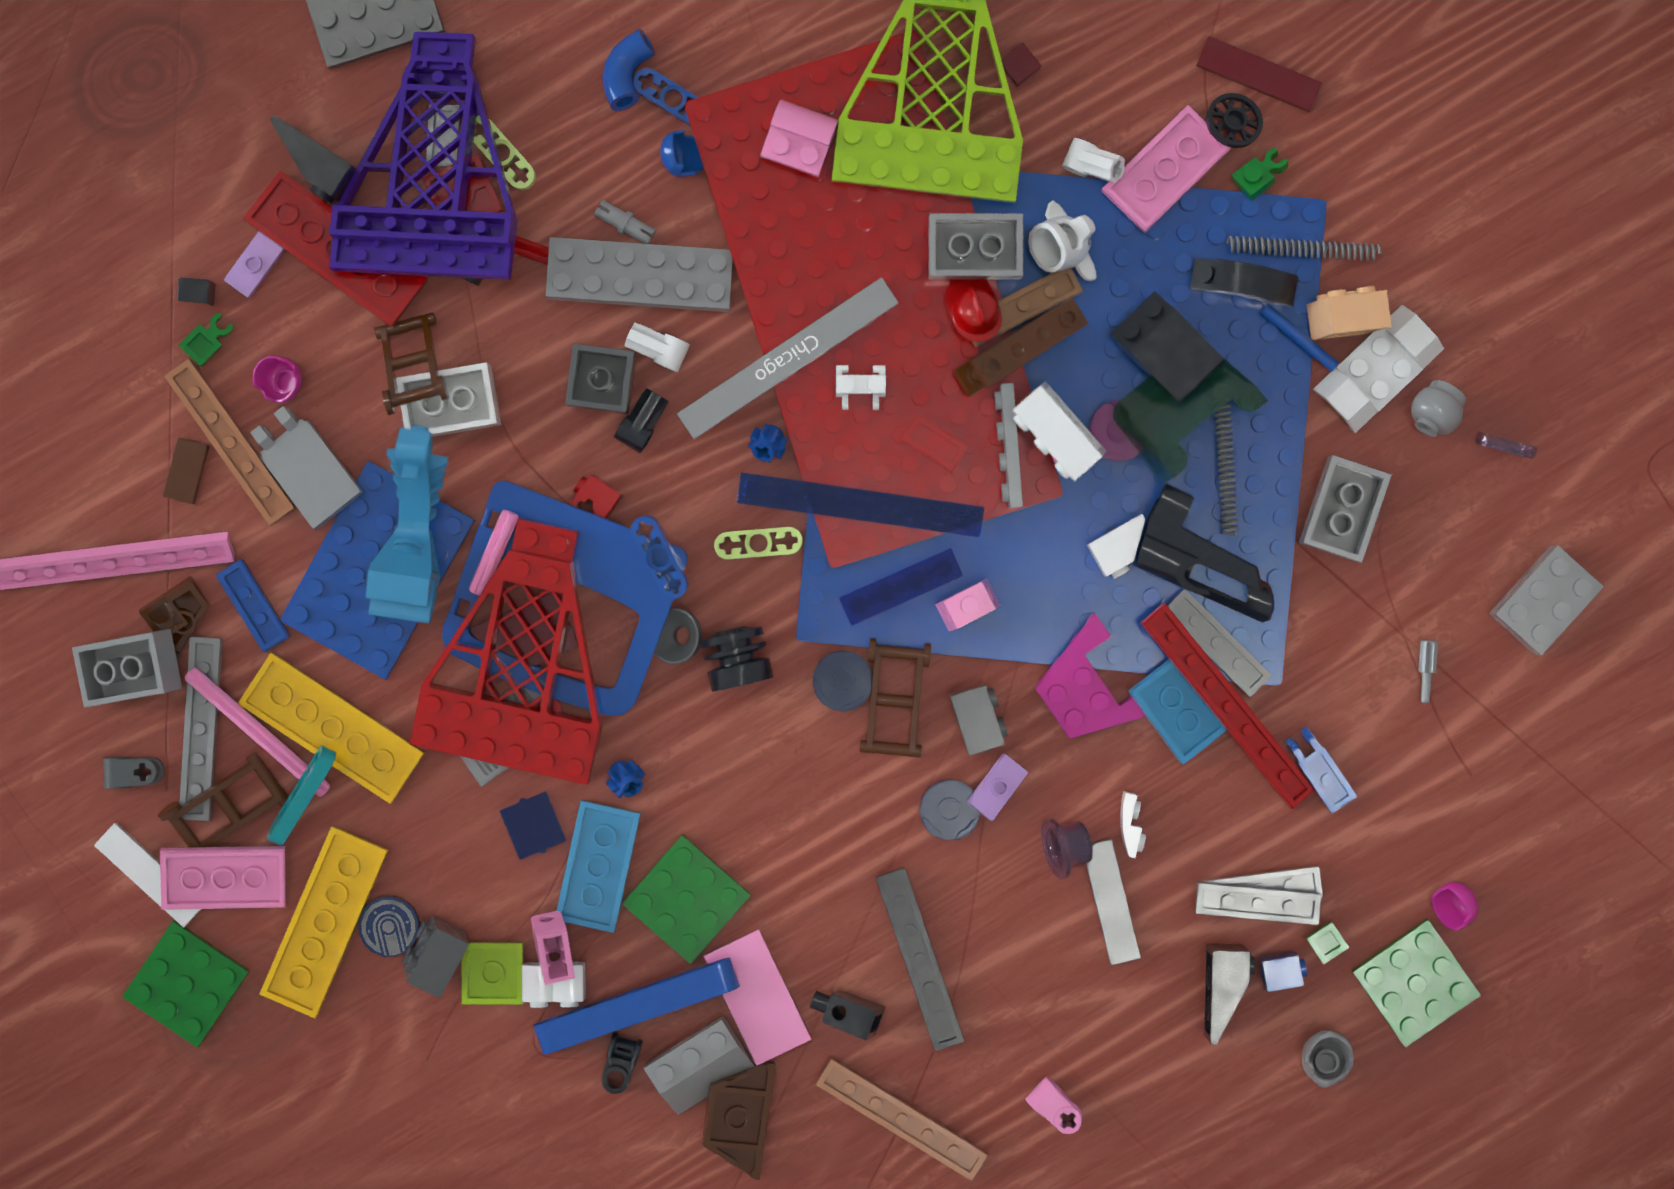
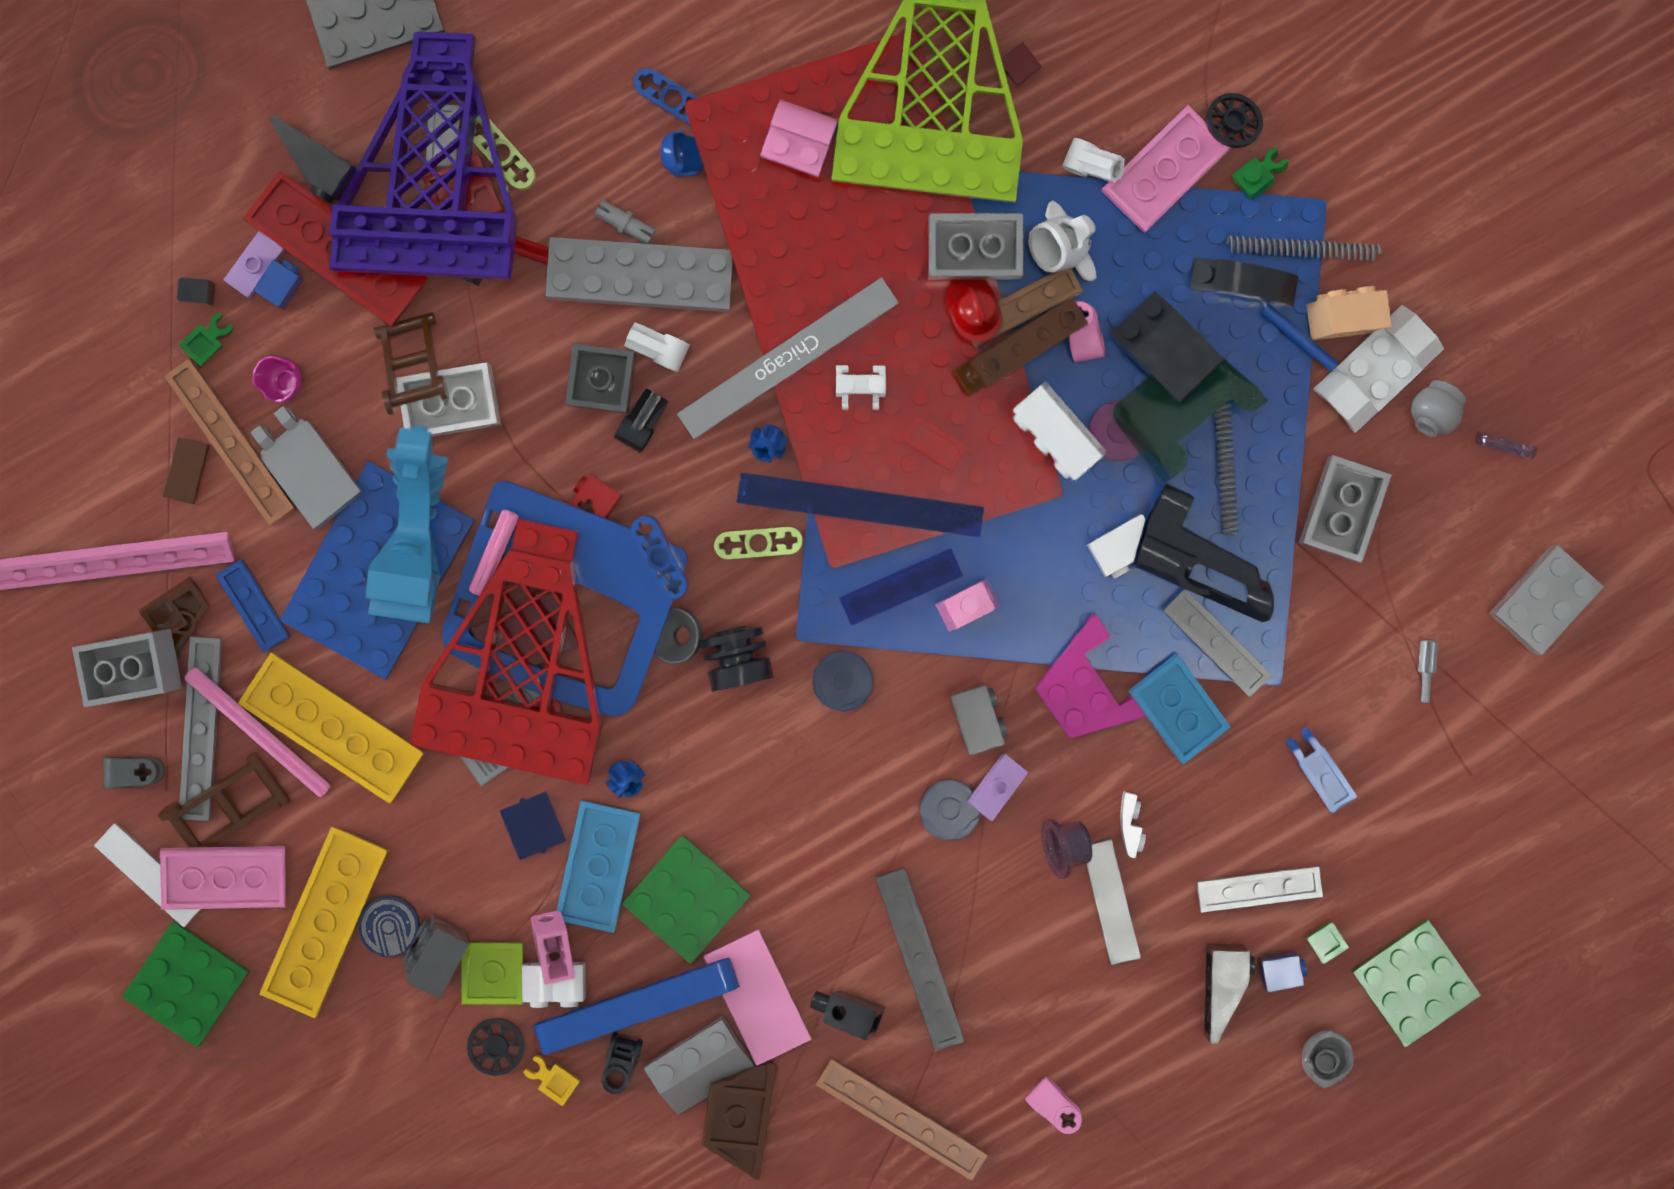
(279, 283): none -> blue brick
(301, 795): teal beam -> none
(495, 1046): none -> black wheel
(556, 1082): none -> yellow plate
(620, 68): blue cylinder -> none
(923, 659): reddish brown piece -> none
(1007, 432): light grey plate -> none
(1088, 341): none -> bright pink piece
(1227, 706): red tile -> none
(1258, 903): plate -> none
(1259, 74): dark red tile -> none
(1455, 905): dark pink hair -> none

